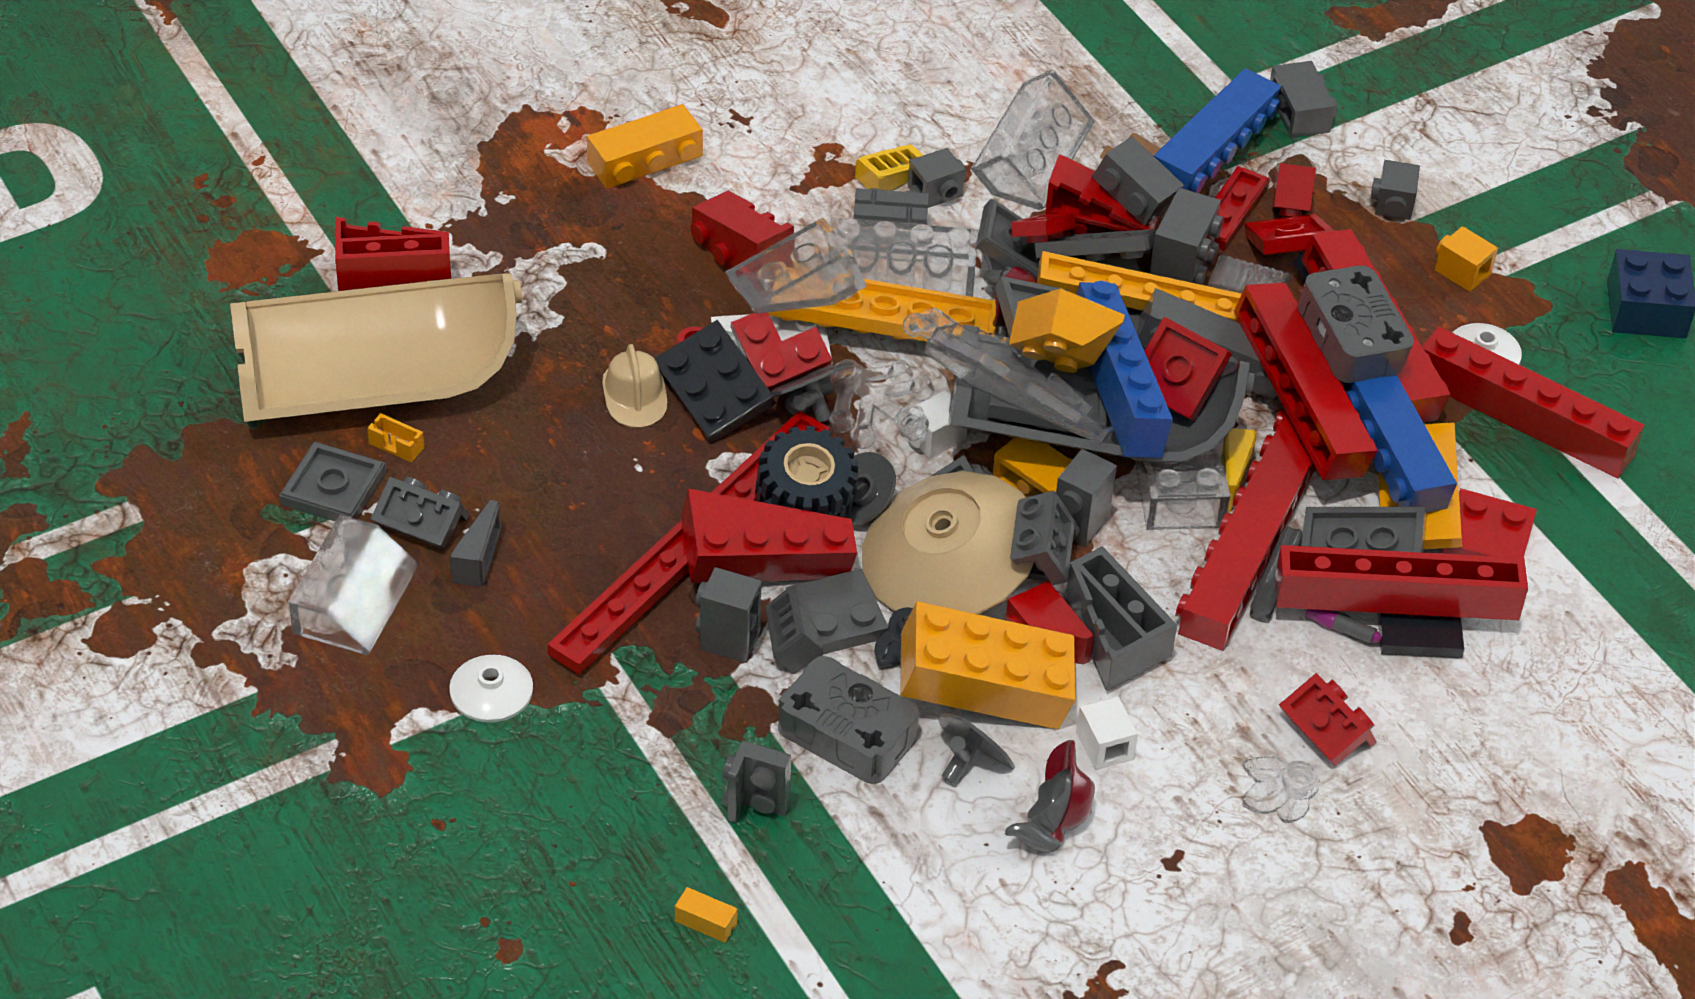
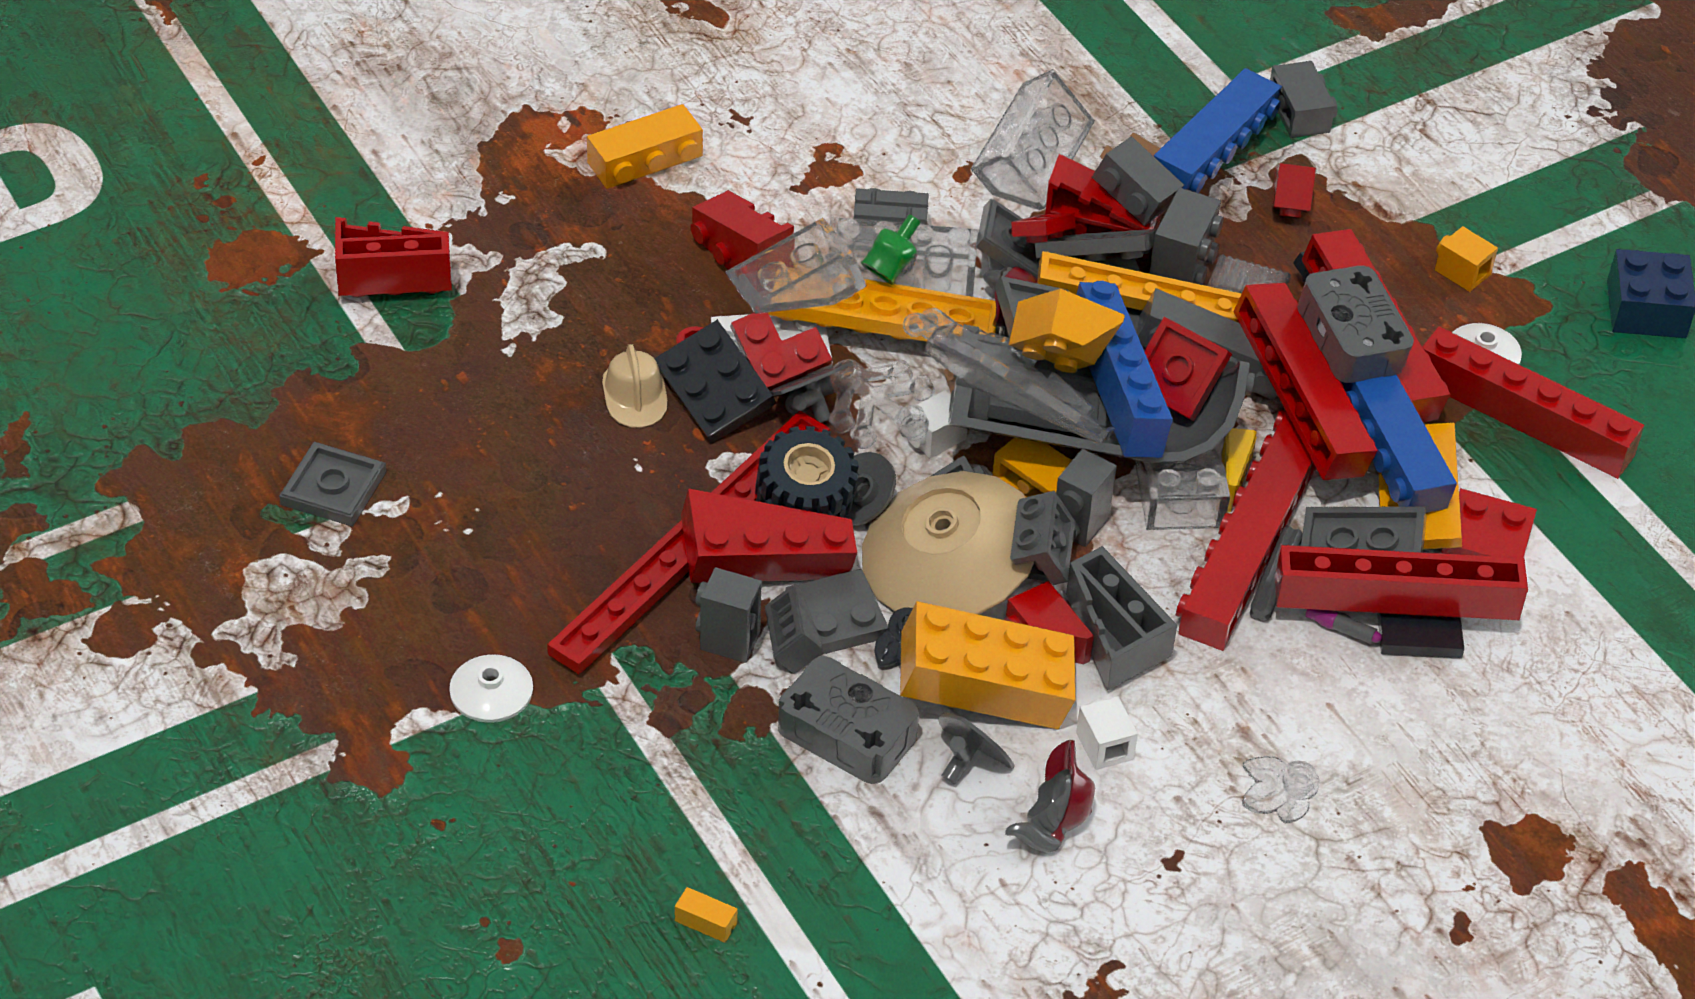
(351, 586): clear slope -> none
(373, 345): tan panel -> none
(396, 438): light orange piece -> none
(419, 513): dark grey bracket -> none
(475, 551): dark grey slope -> none
(757, 779): dark grey bracket -> none
(875, 170): yellow slope -> none
(892, 251): none -> green piece
(938, 175): dark grey brick -> none
(1238, 200): red tile -> none
(1284, 233): red plate -> none
(1327, 720): red bracket -> none
(1396, 189): dark grey brick -> none

